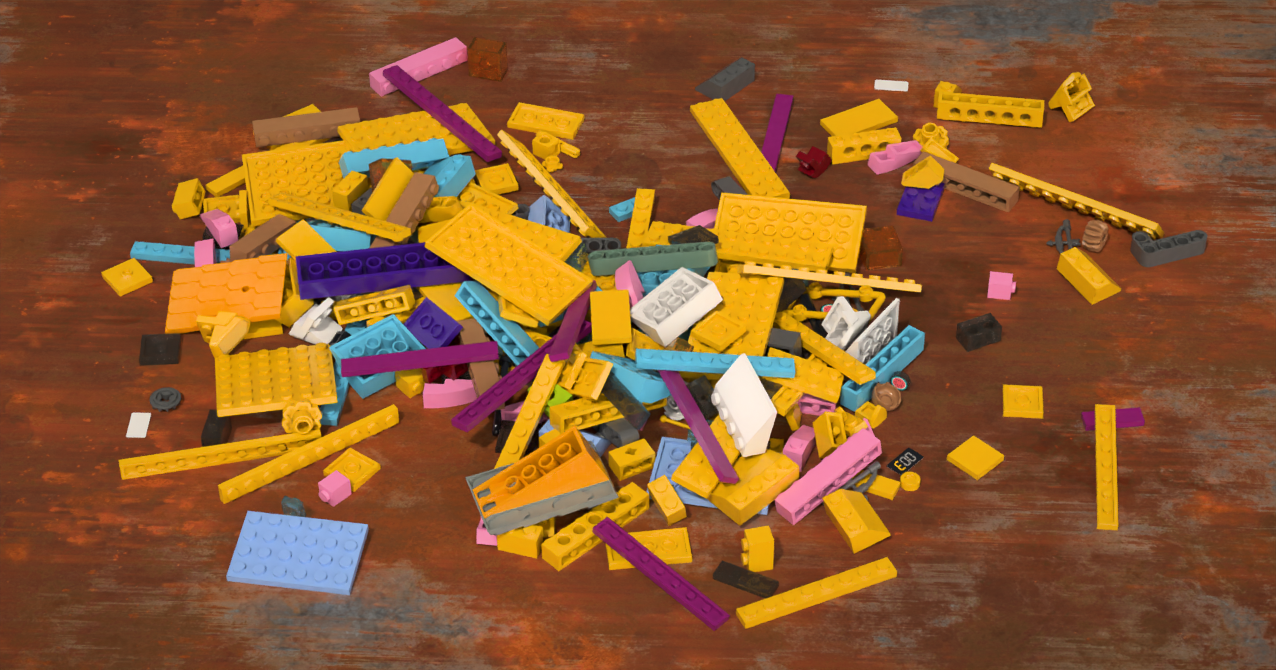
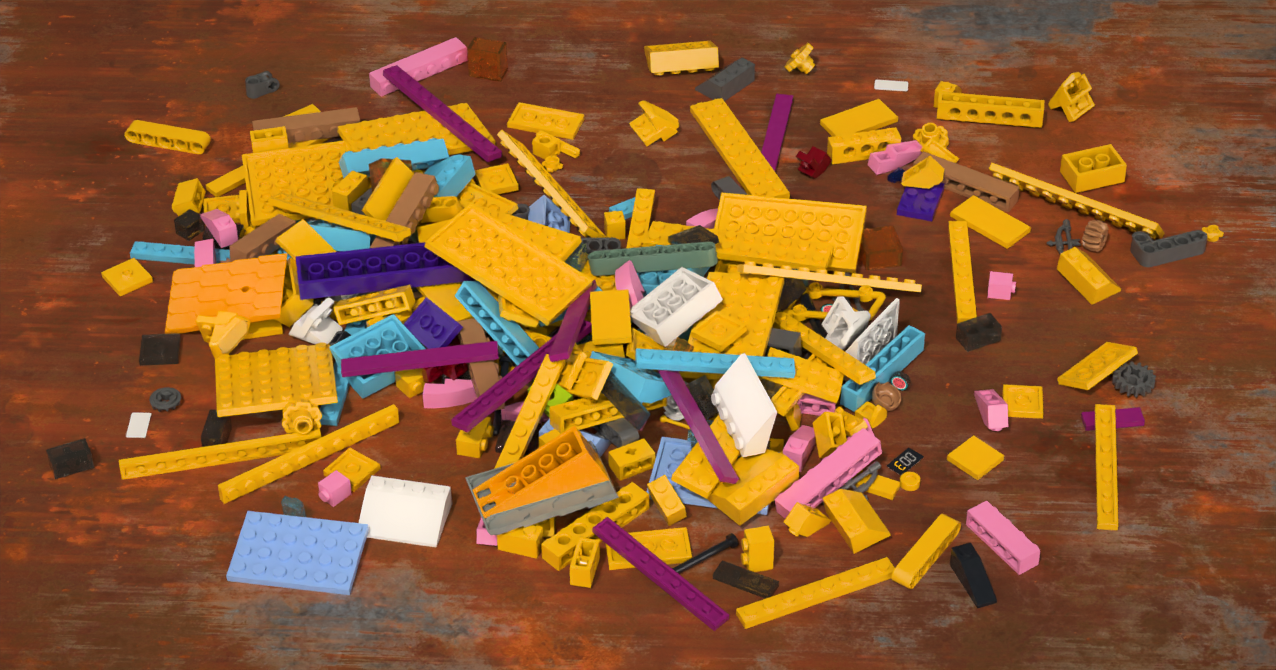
(70, 458): none -> clear smoke brick
(167, 137): none -> yellow beam
(189, 225): none -> clear smoke brick
(259, 84): none -> dark grey piece
(269, 139): none -> yellow brick
(405, 510): none -> white slope
(476, 440): none -> yellow brick
(584, 562): none -> yellow brick
(614, 224): none -> yellow brick
(654, 124): none -> yellow piece
(682, 56): none -> yellow slope
(731, 541): none -> black bar
(801, 59): none -> yellow plant
(805, 520): none -> yellow slope
(896, 175): none -> clear blue tile
(926, 551): none -> yellow beam
(962, 271): none -> yellow plate
(972, 574): none -> black slope
(990, 221): none -> yellow tile
(992, 409): none -> bright pink slope
(1003, 537): none -> bright pink brick
(1093, 168): none -> yellow brick
(1097, 365): none -> yellow tile
(1135, 379): none -> dark grey gear
(1213, 233): none -> yellow plate

